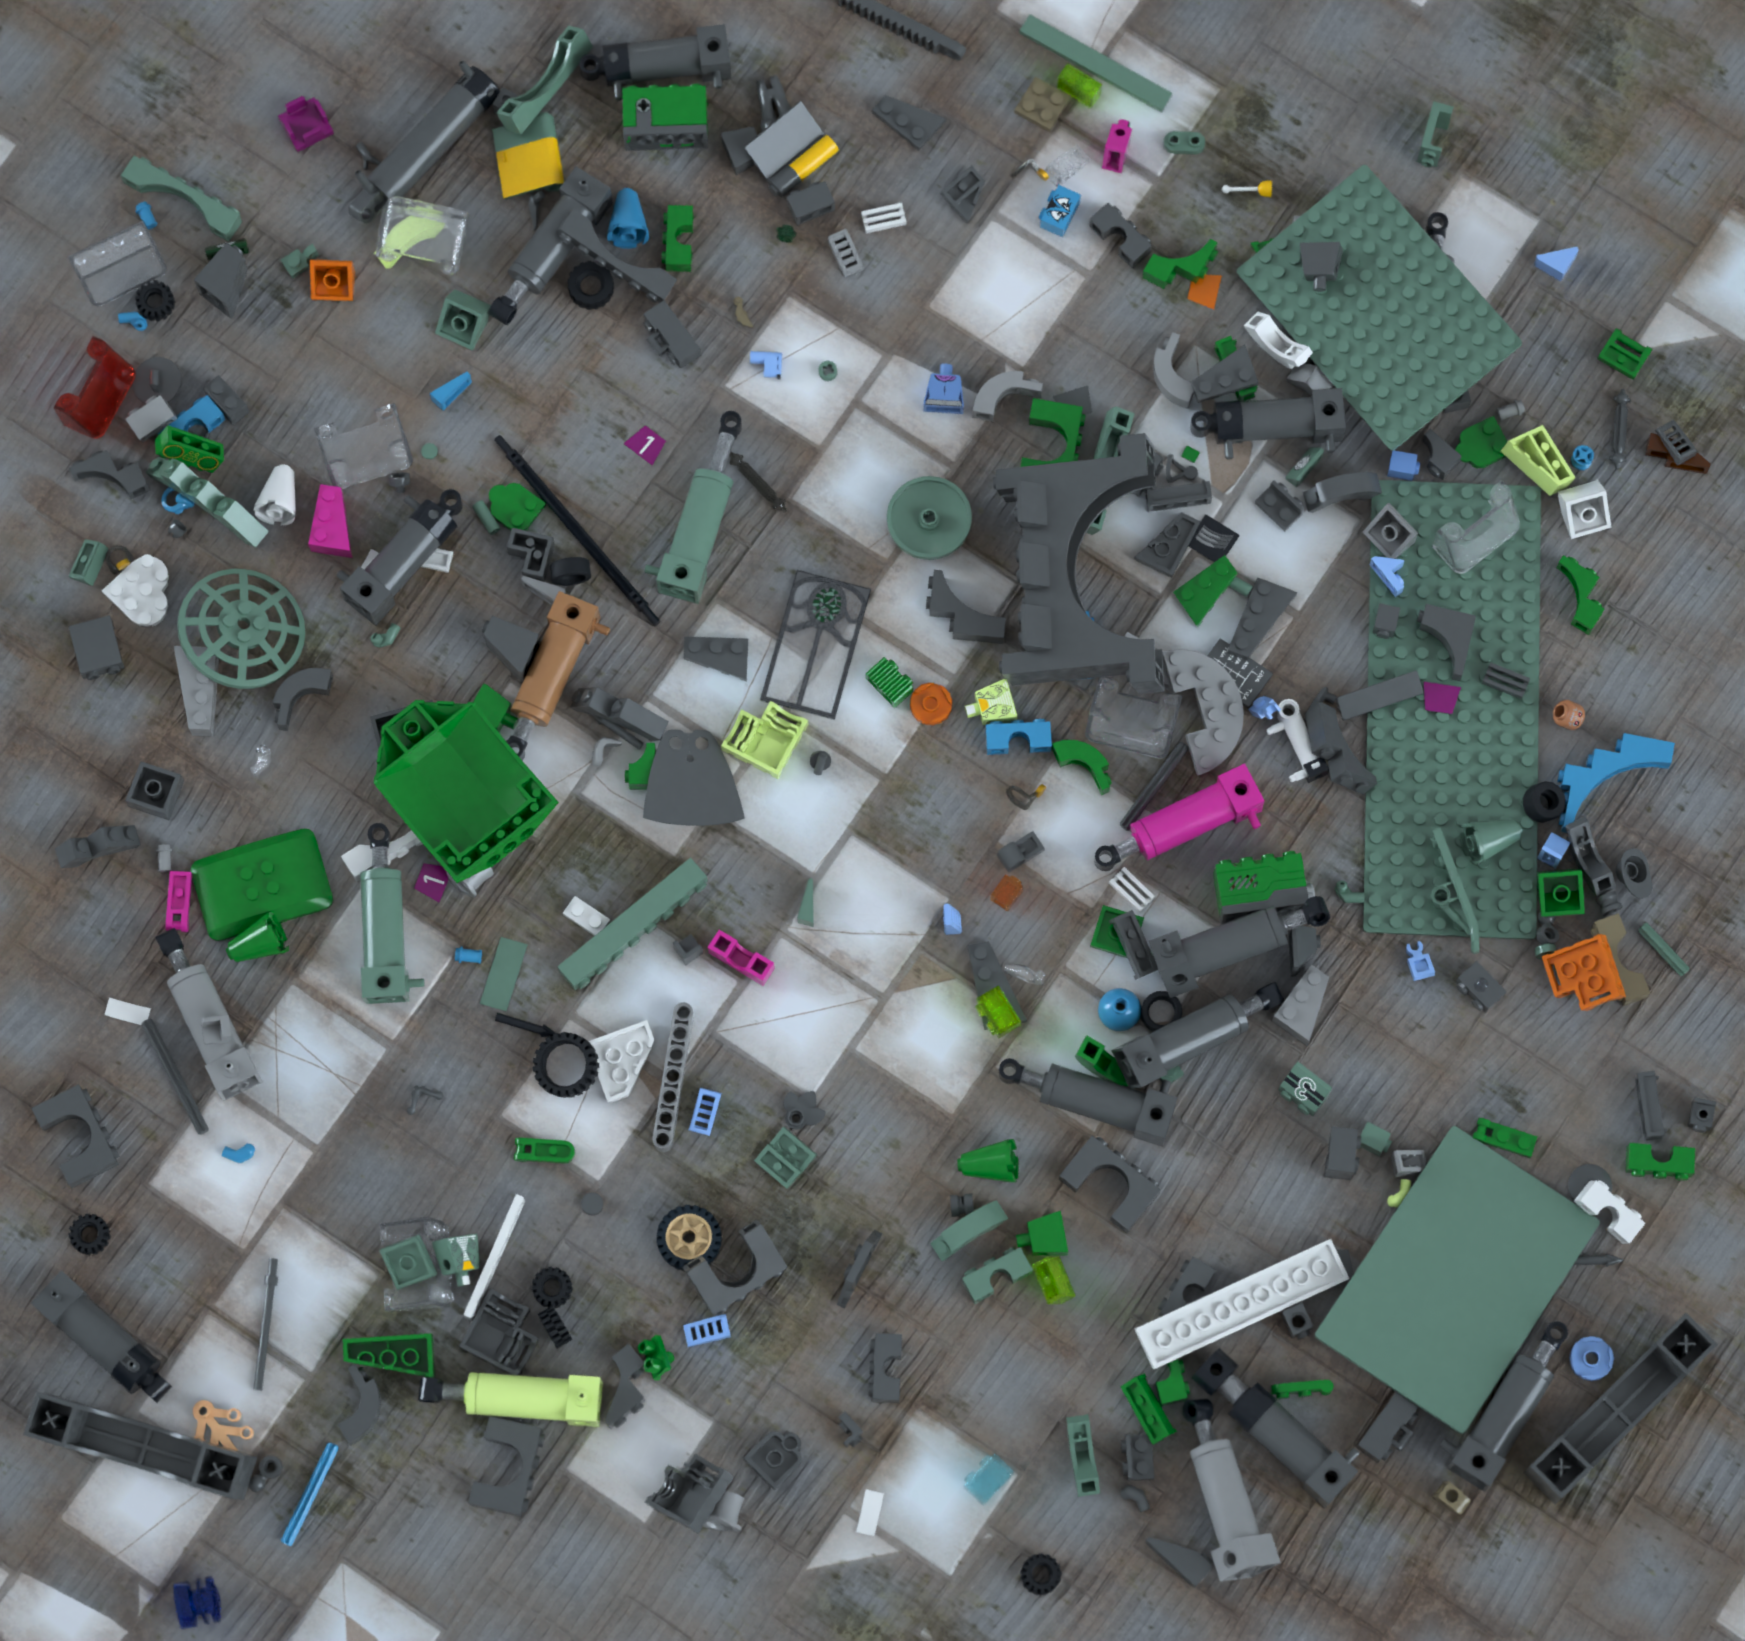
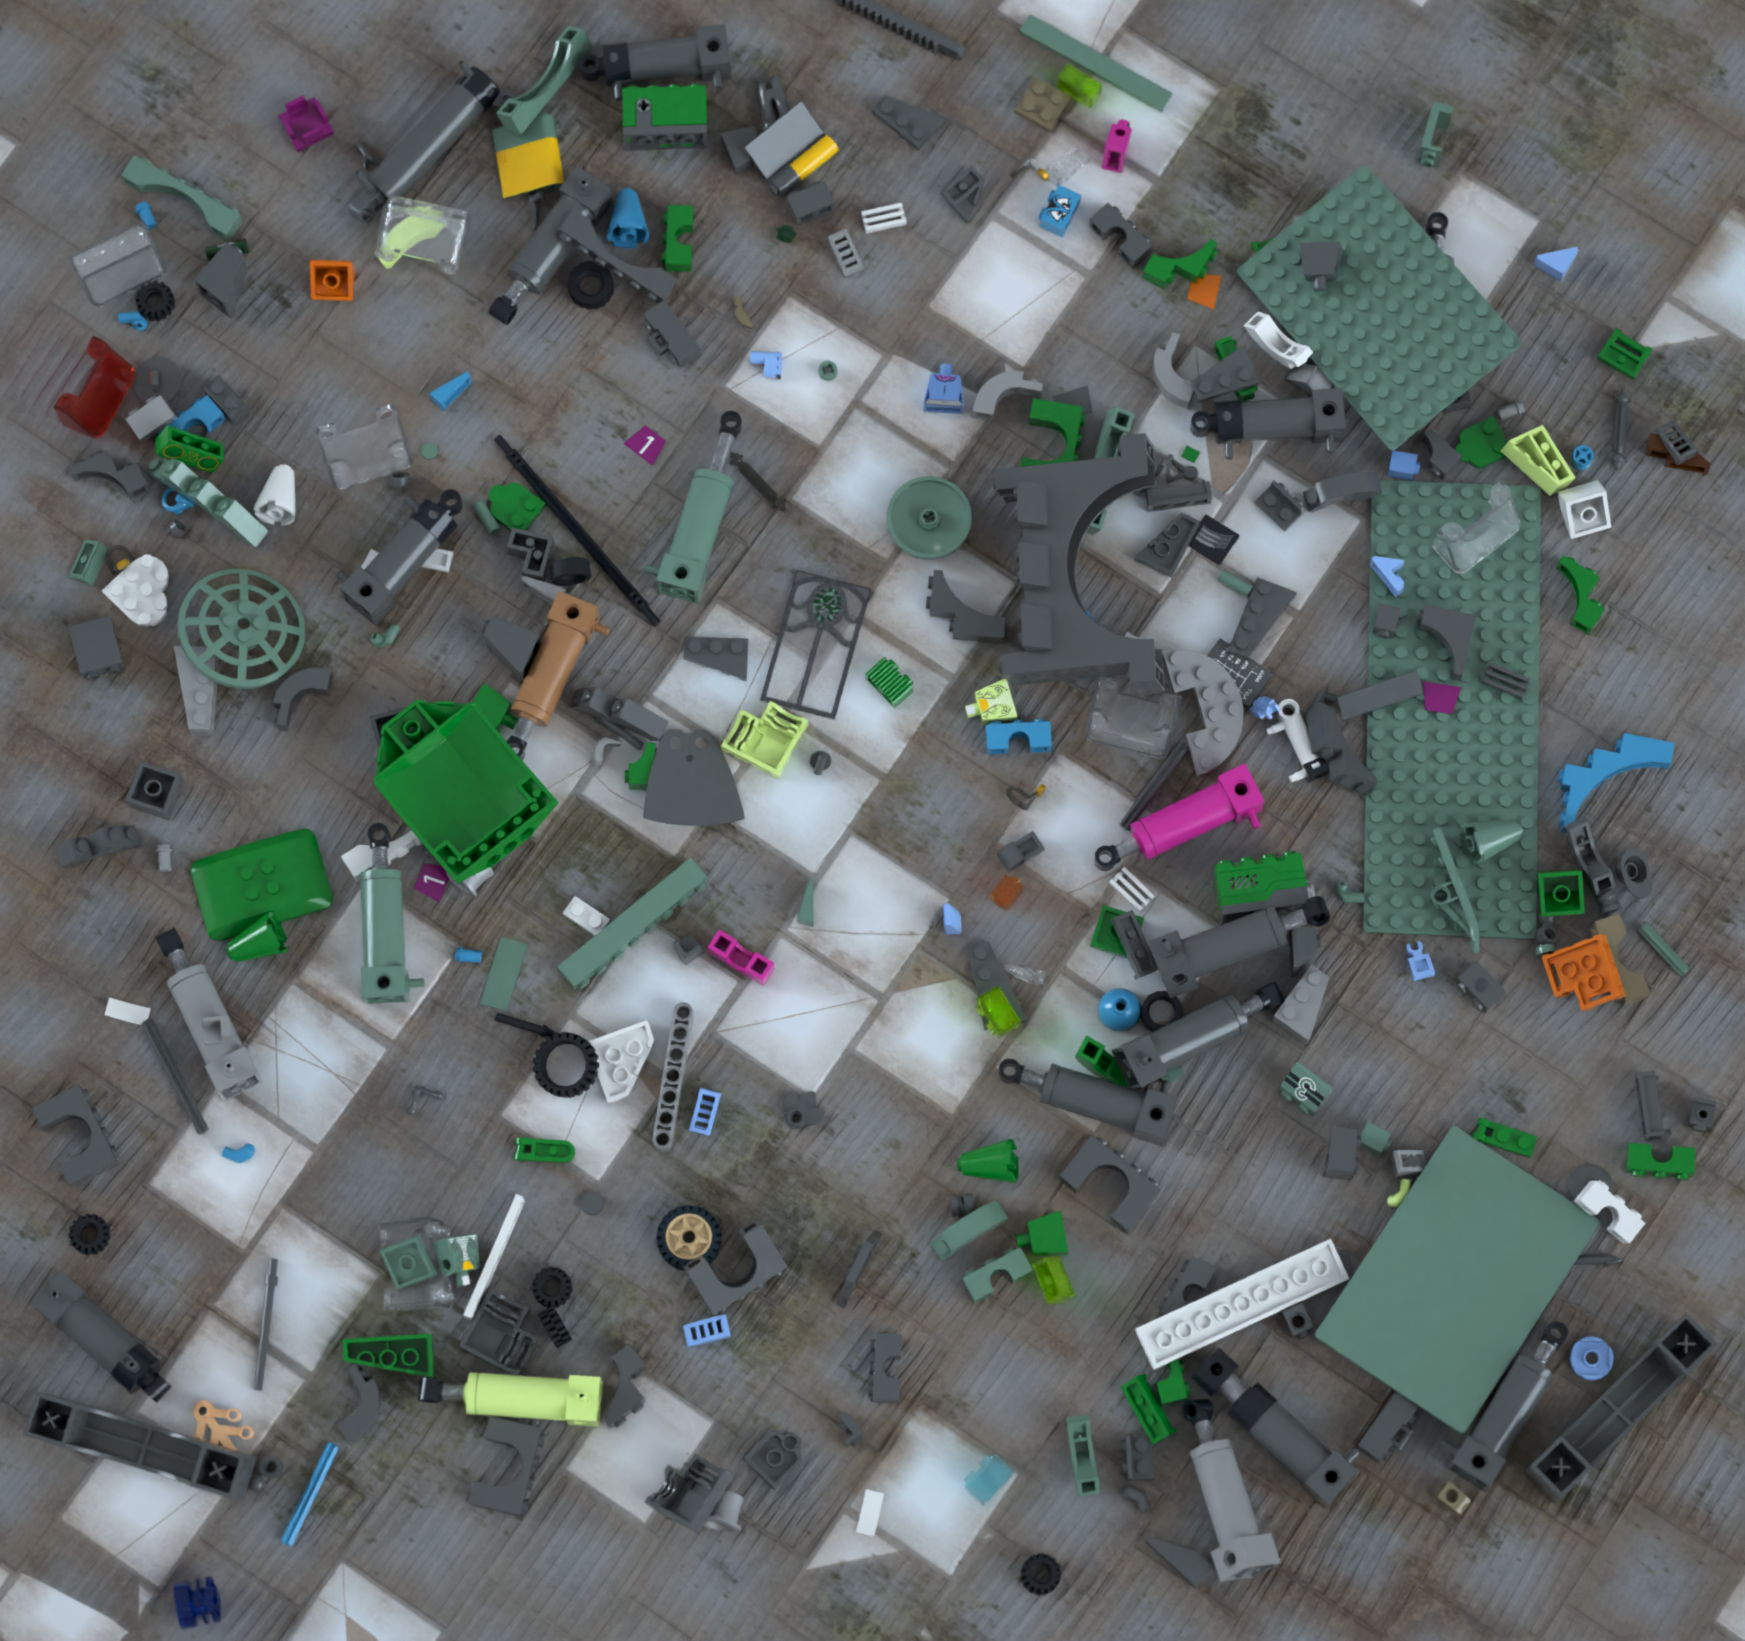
(178, 900): dark pink plate -> none
(263, 759): clear arm -> none
(297, 262): sand green plate -> none
(329, 525): dark pink wedge -> none
(462, 319): sand green slope -> none
(657, 1360): green hips -> none
(785, 1157): sand green slope -> none
(930, 704): orange tile -> none
(1085, 755): green arch -> none
(1184, 143): sand green plate -> none
(1205, 588): green wing -> none
(1263, 188): hinge -> none
(1303, 1389): green plate -> none
(1304, 466): sand green slope -> none
(1391, 532): light grey slope -> none
(1553, 850): light blue slope -> none
(1555, 800): black tyre -> none
(1568, 714): nougat head -> none

